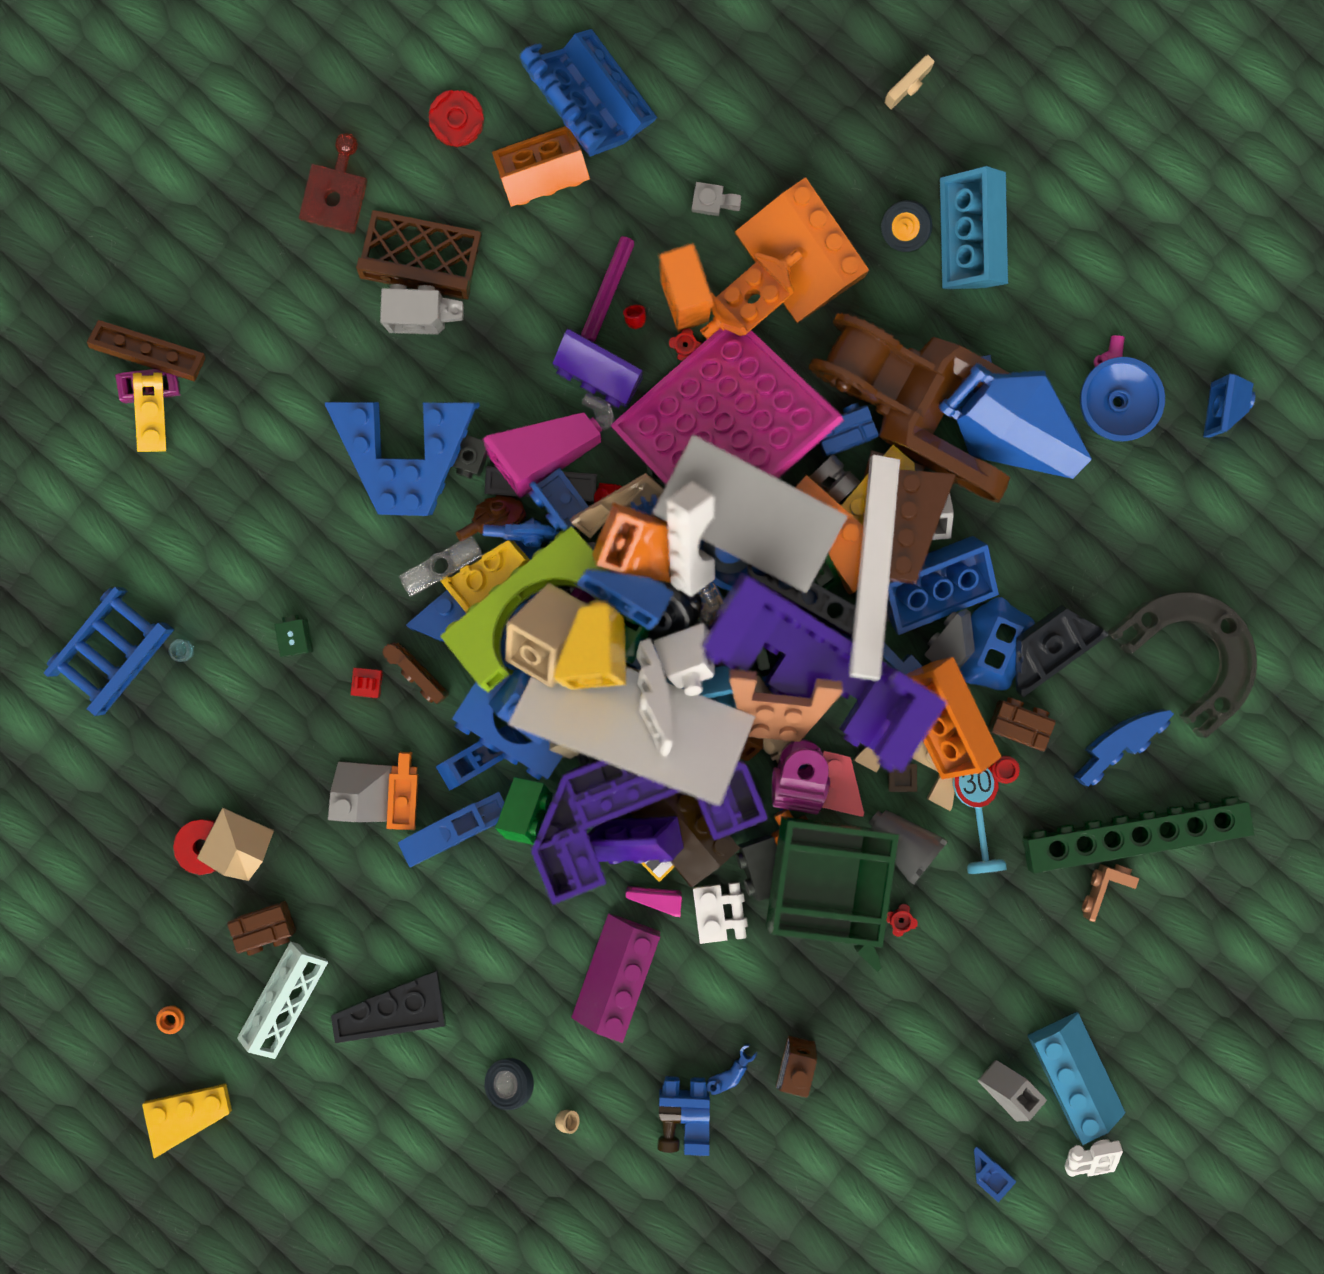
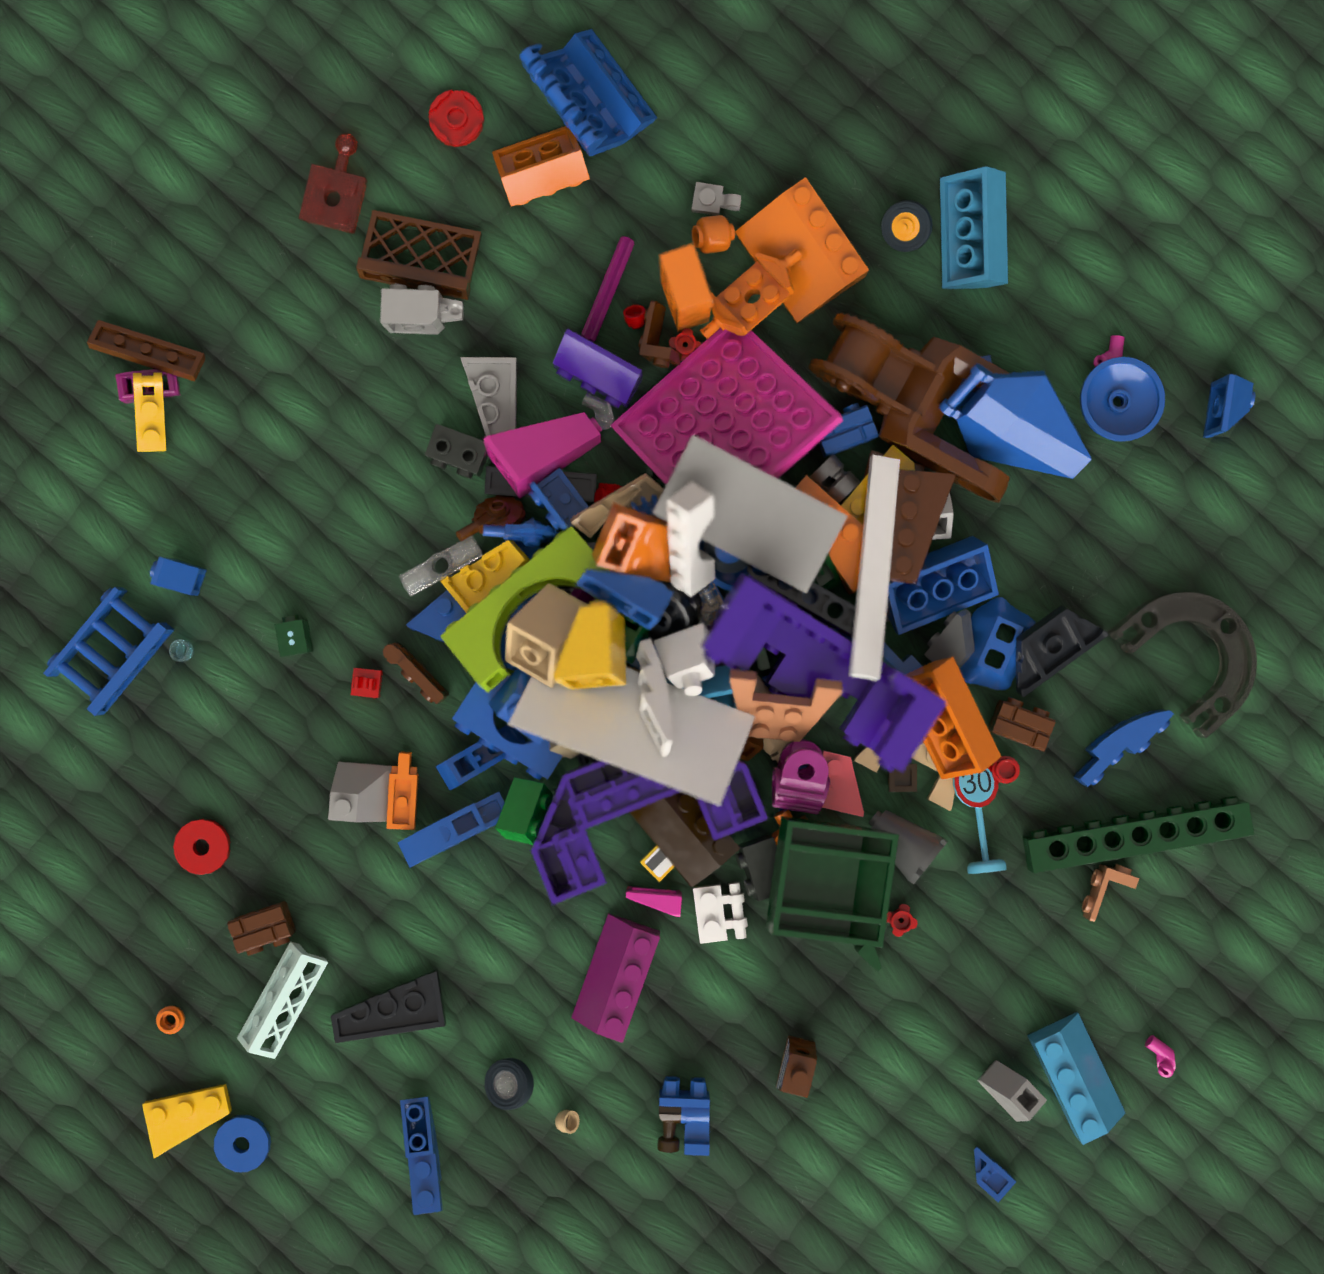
(177, 576): none -> blue slope
(230, 1155): none -> blue tile
(235, 845): tan slope -> none
(402, 484): blue wing -> none
(422, 1155): none -> blue slope
(494, 391): none -> light grey wing
(637, 840): dark purple slope -> none
(650, 339): none -> reddish brown bracket
(713, 234): none -> orange head
(730, 1078): blue arm -> none
(910, 82): tan plate -> none
(1098, 1160): white plate -> none
(1164, 1056): none -> dark pink arm

